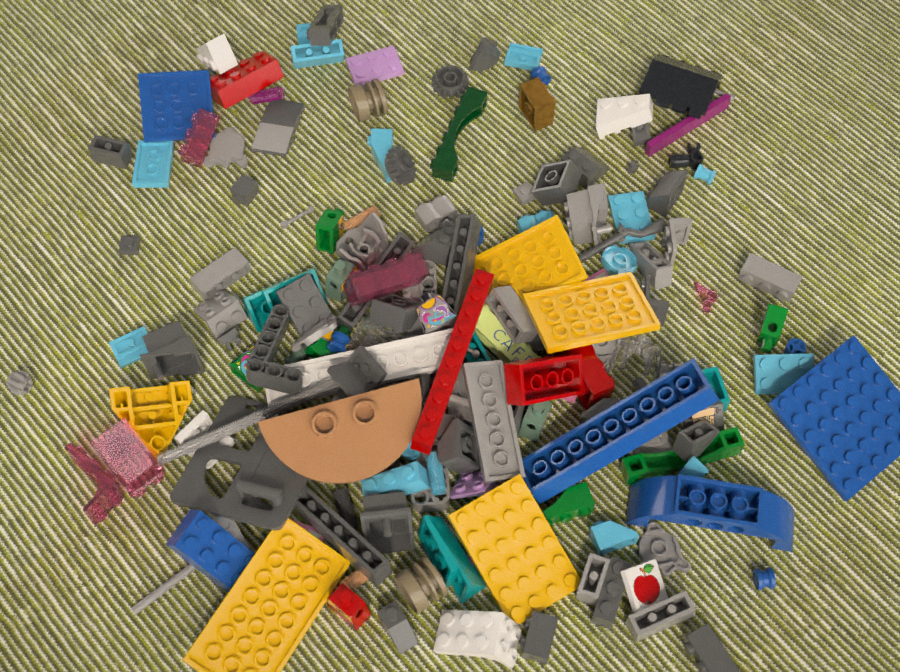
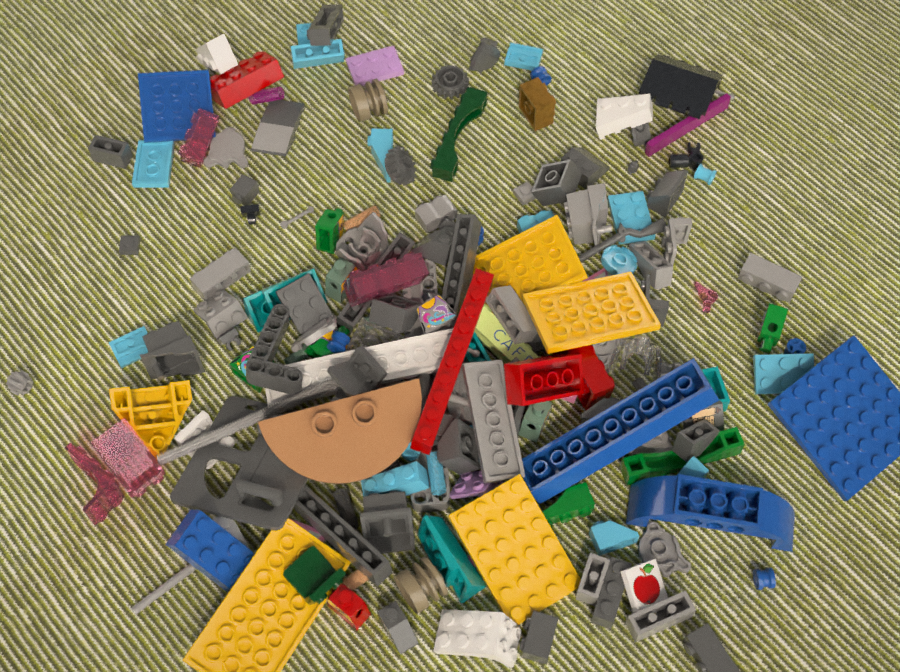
(250, 212): none -> black tile
(313, 576): none -> dark green bracket

